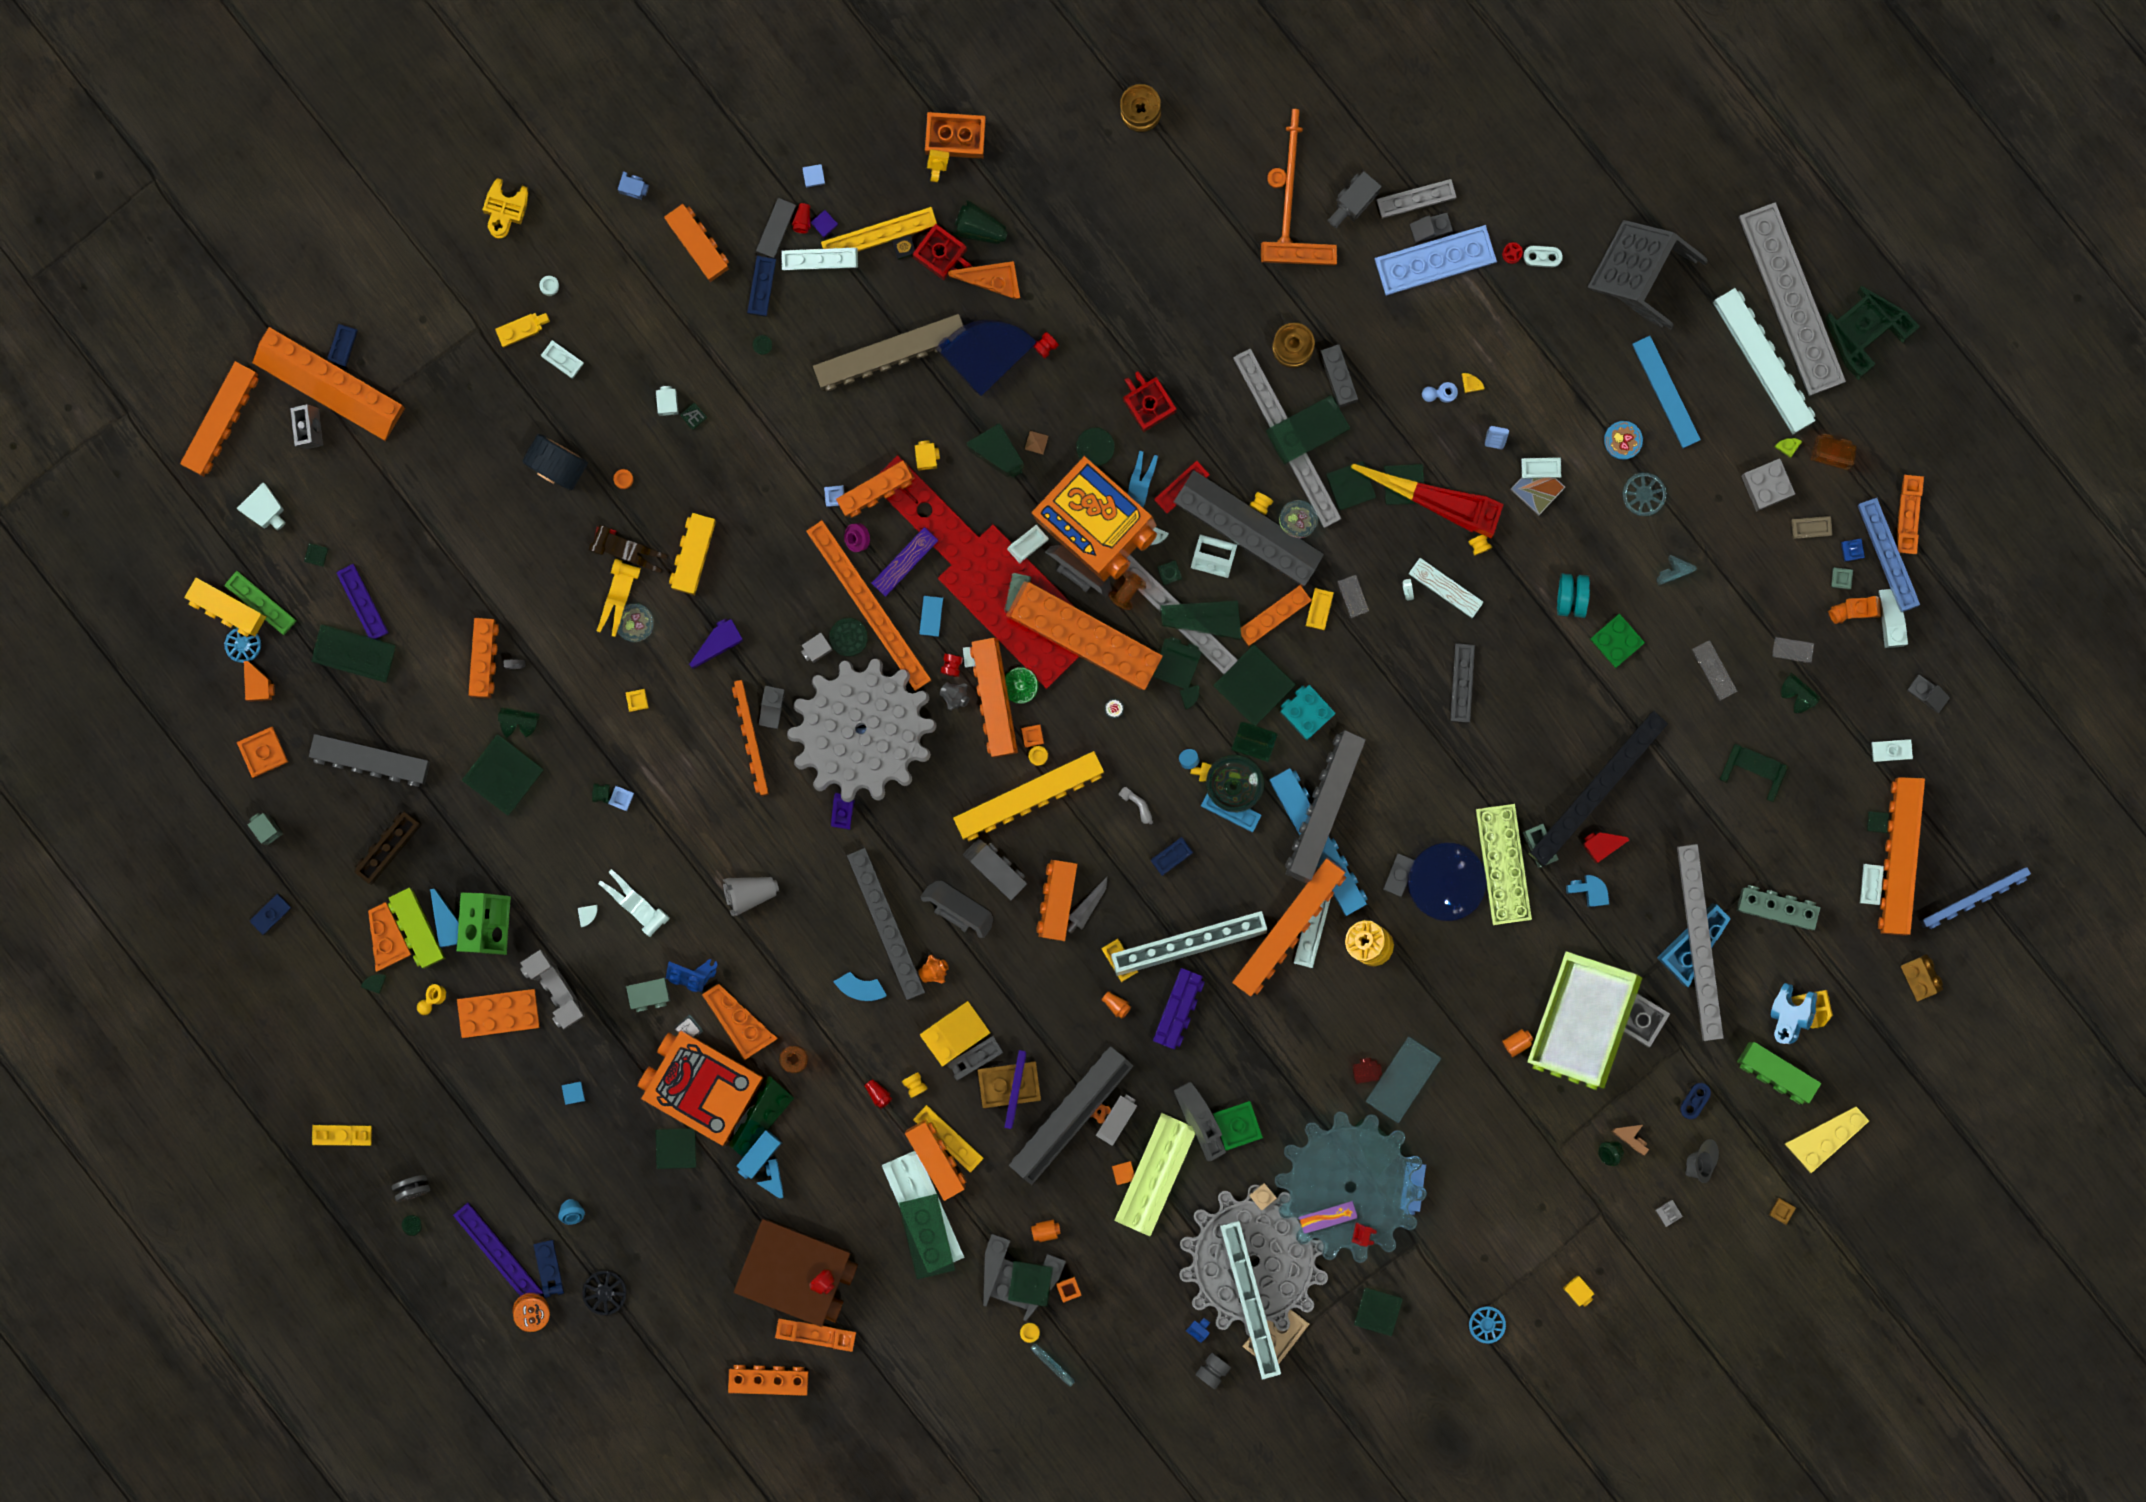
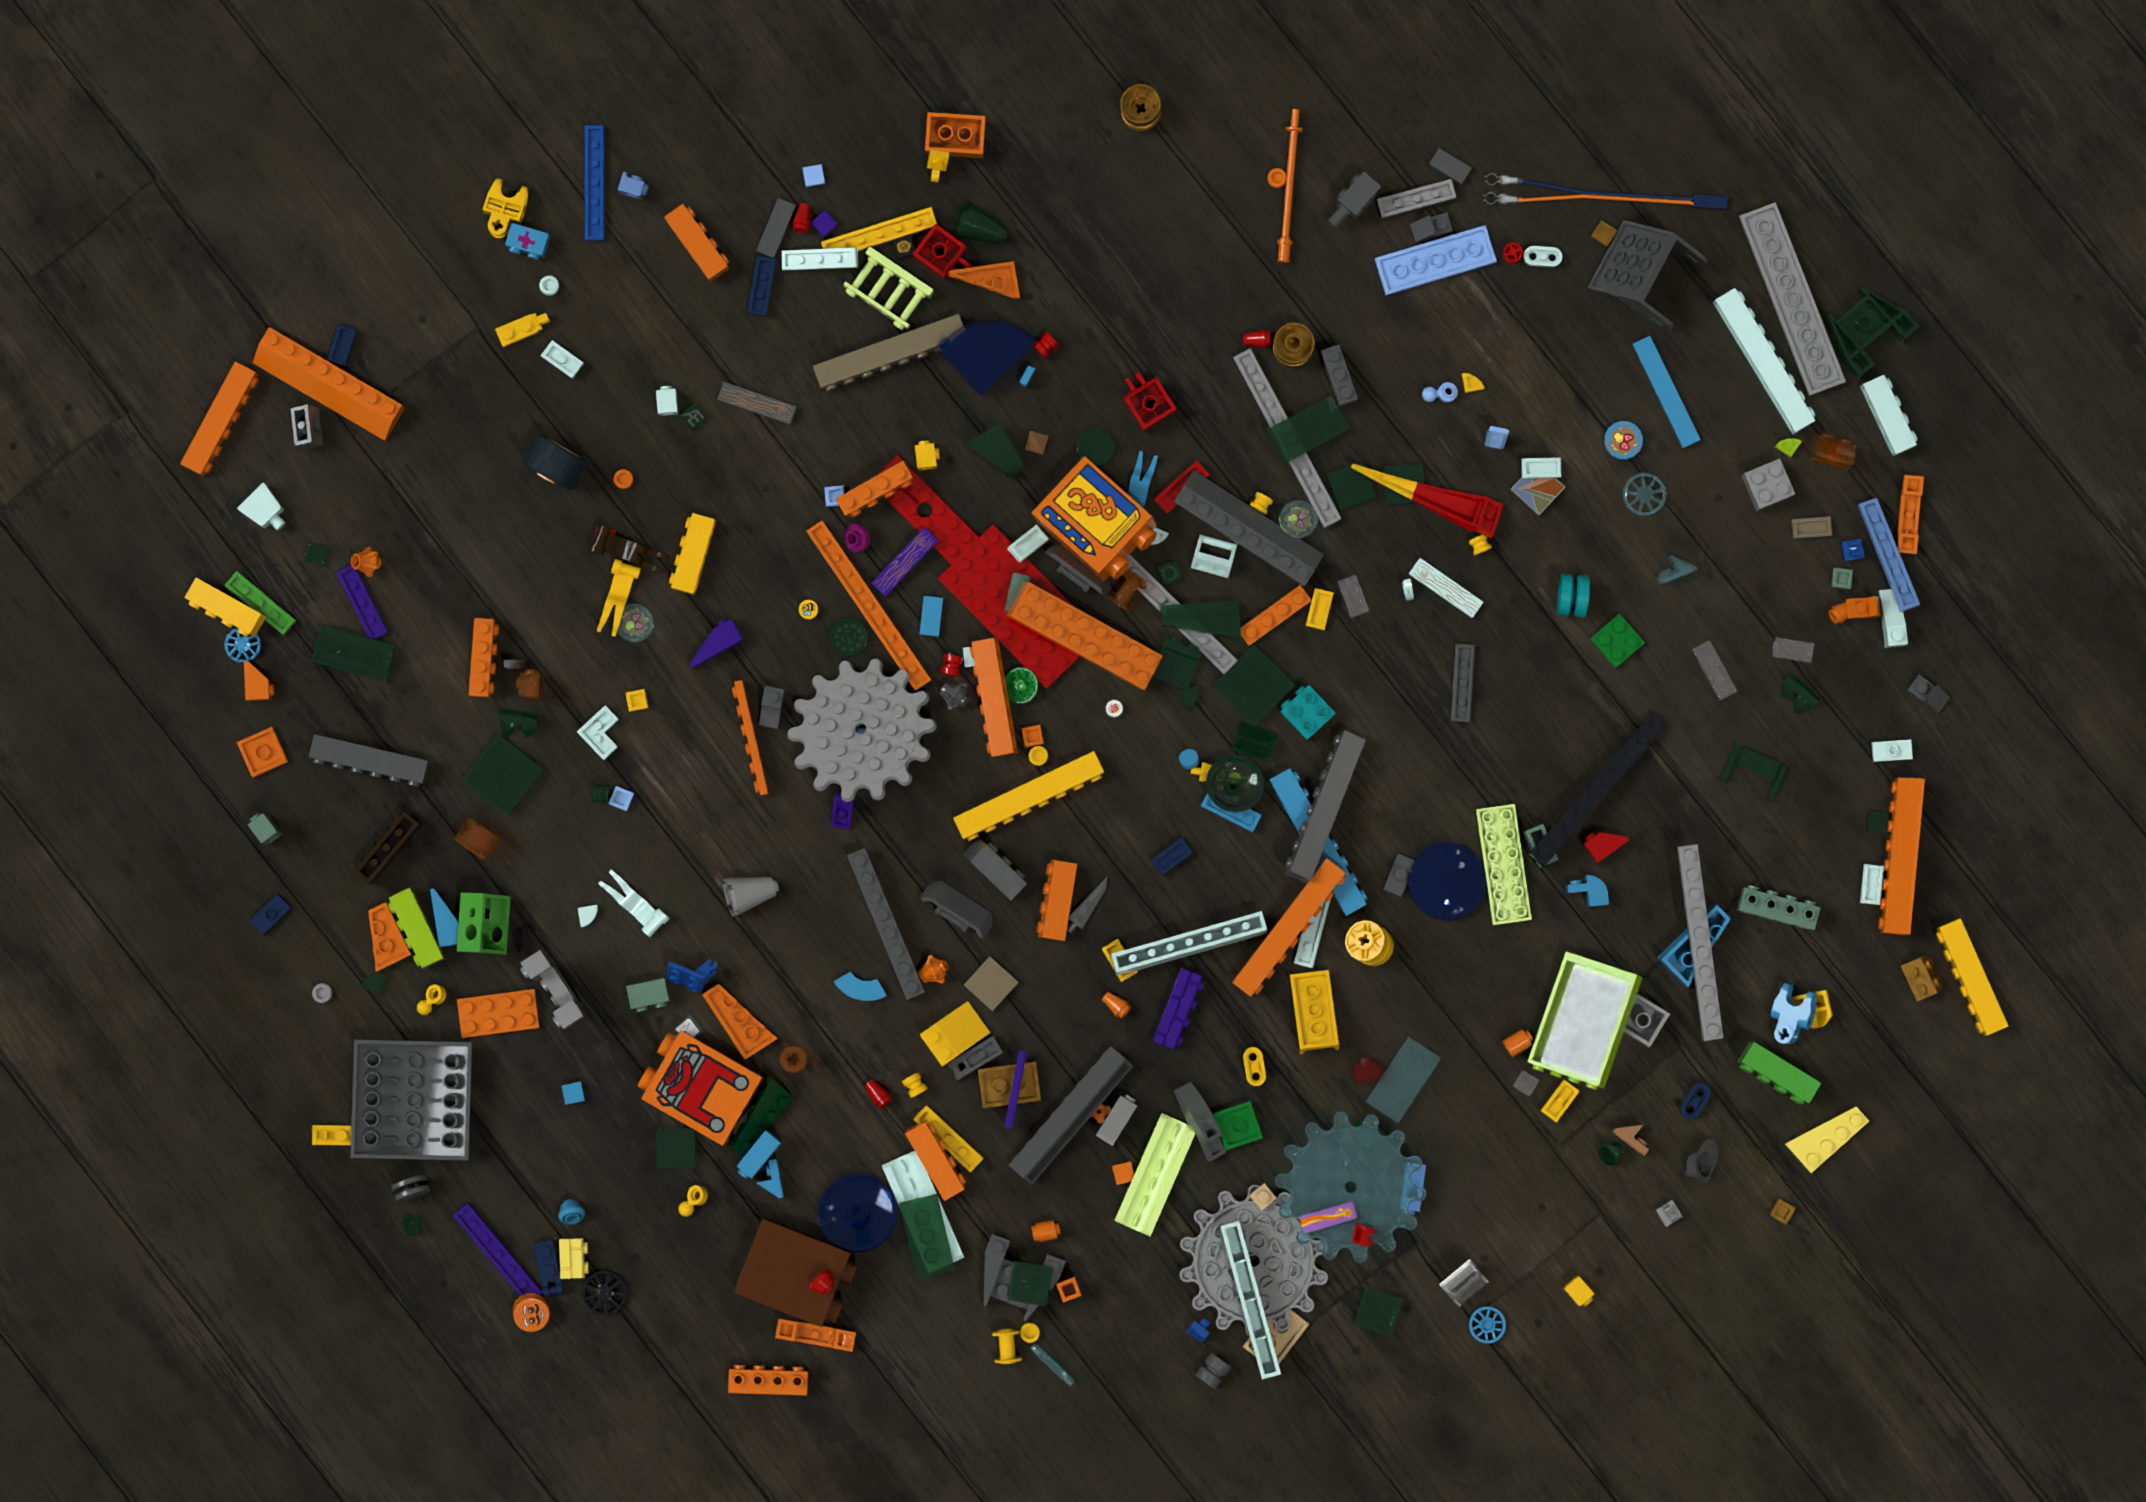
(322, 993): none -> light grey tile
(366, 561): none -> orange rock
(411, 1100): none -> dark grey slope
(476, 838): none -> clear orange brick
(527, 241): none -> dark azure brick
(530, 685): none -> clear orange brick
(573, 1258): none -> light yellow brick
(594, 183): none -> blue tile
(594, 732): none -> light aqua plate
(687, 1207): none -> yellow plate
(756, 403): none -> dark grey tile
(762, 345): clear green plate -> none
(808, 609): none -> tile
(816, 648): light grey brick -> none
(857, 1213): none -> clear blue dish
(890, 269): none -> yellowish green fence
(991, 983): none -> dark tan tile
(1007, 1346): none -> yellow hose
(1027, 376): none -> dark azure tile
(1145, 814): light grey piece -> none
(1254, 1066): none -> yellow plate
(1258, 338): none -> red cone
(1298, 253): orange plate -> none
(1314, 1011): none -> yellow plate
(1450, 166): none -> dark grey tile
(1464, 1282): none -> clear piece
(1525, 1083): none -> clear tile
(1559, 1101): none -> yellow plate
(1603, 233): none -> pearl gold tile
(1699, 201): none -> piece
(1889, 415): none -> light aqua brick
(1968, 902): medium blue plate -> none
(1971, 977): none -> yellow brick

